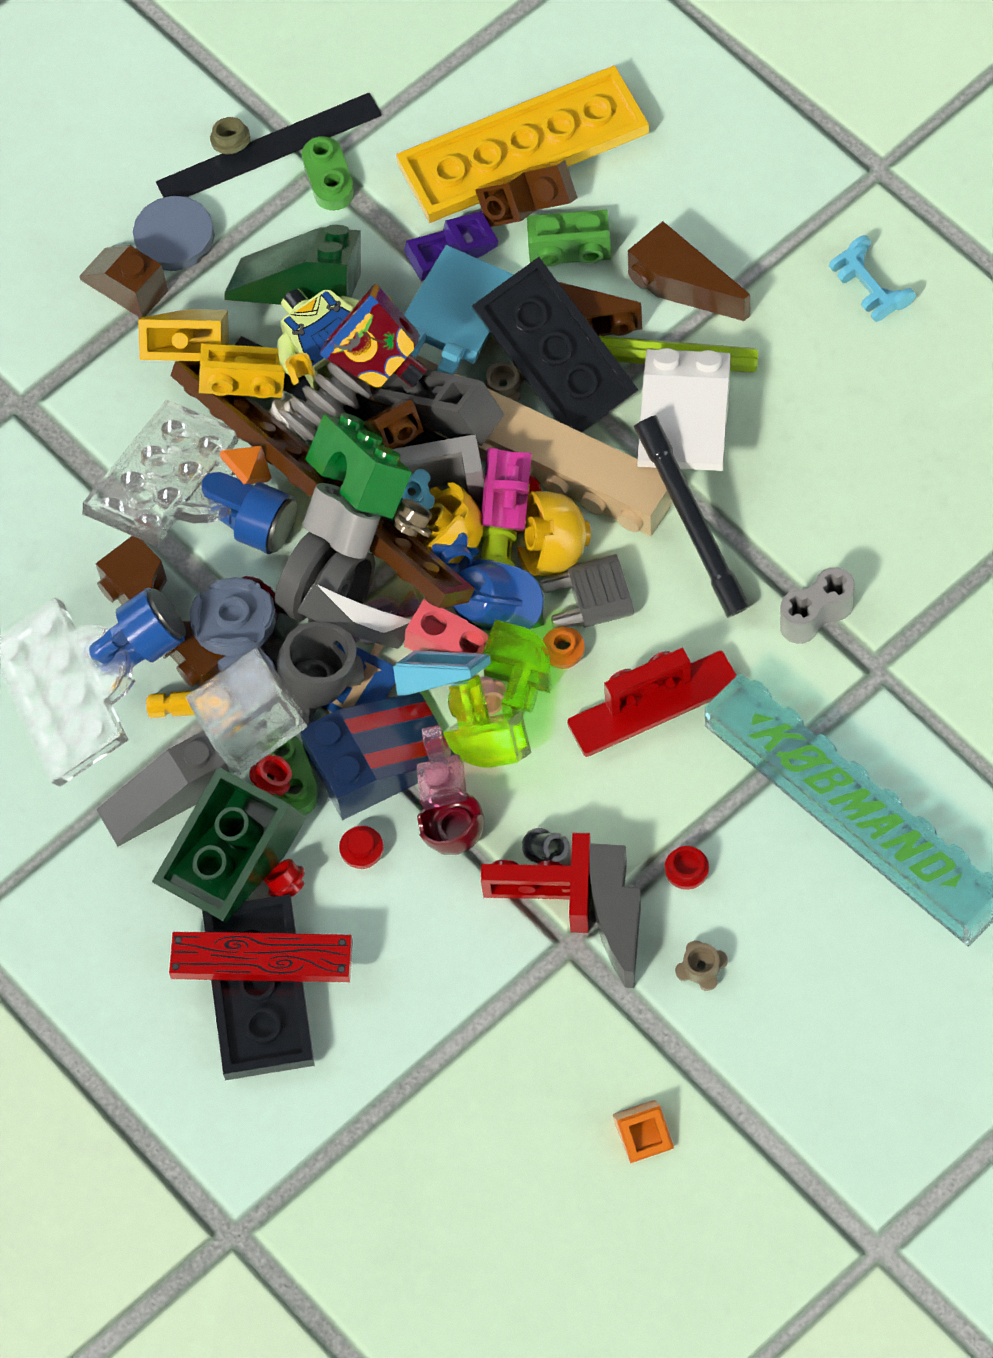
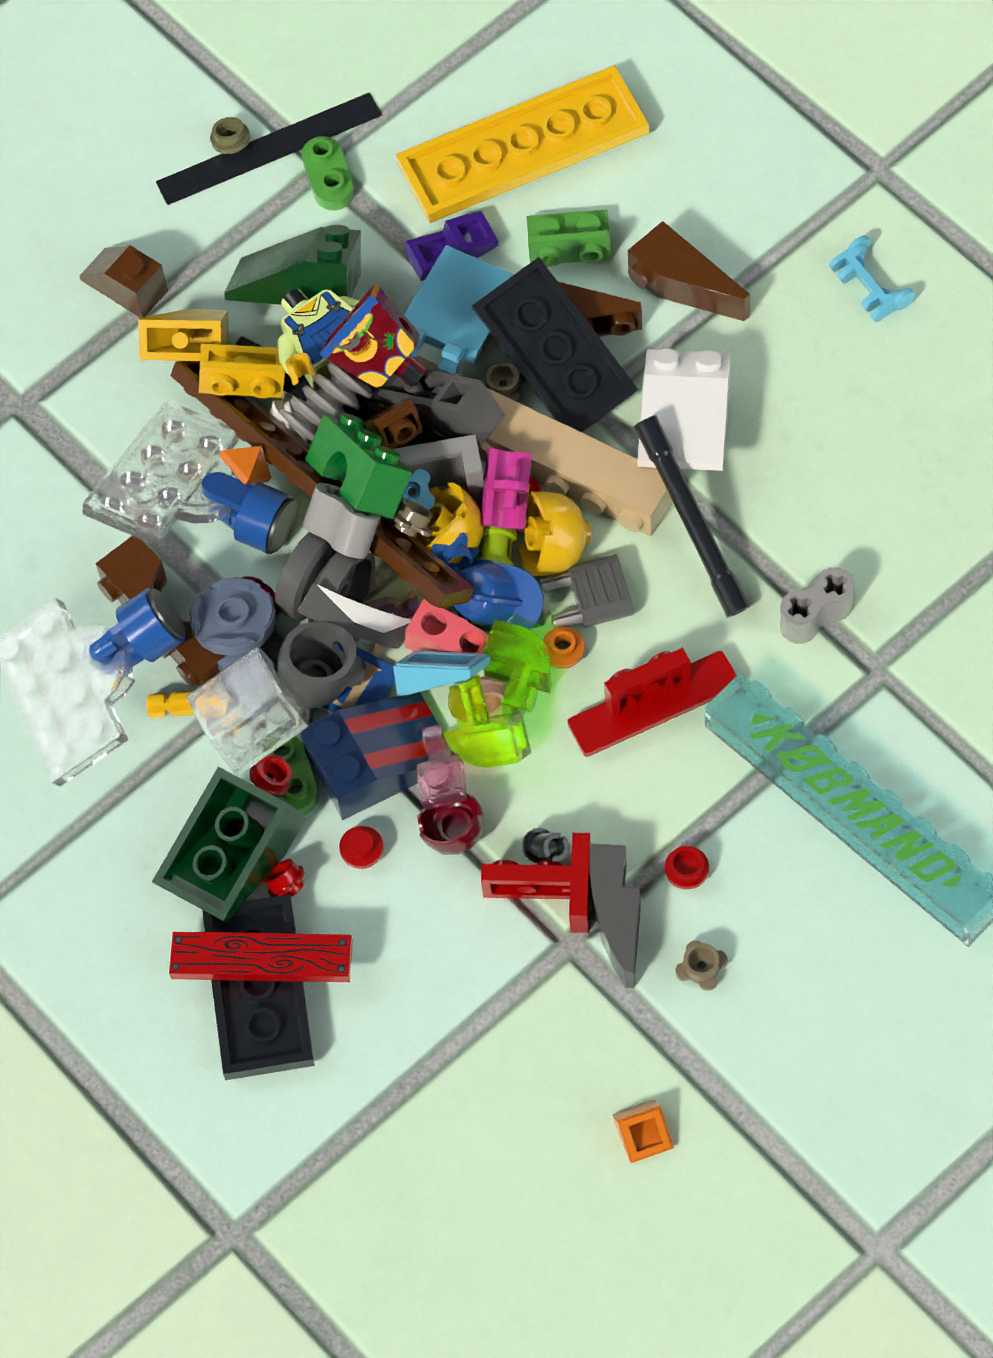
(162, 789): slope -> none
(174, 232): sand blue tile -> none
(526, 191): reddish brown slope -> none
(634, 351): lime axle -> none

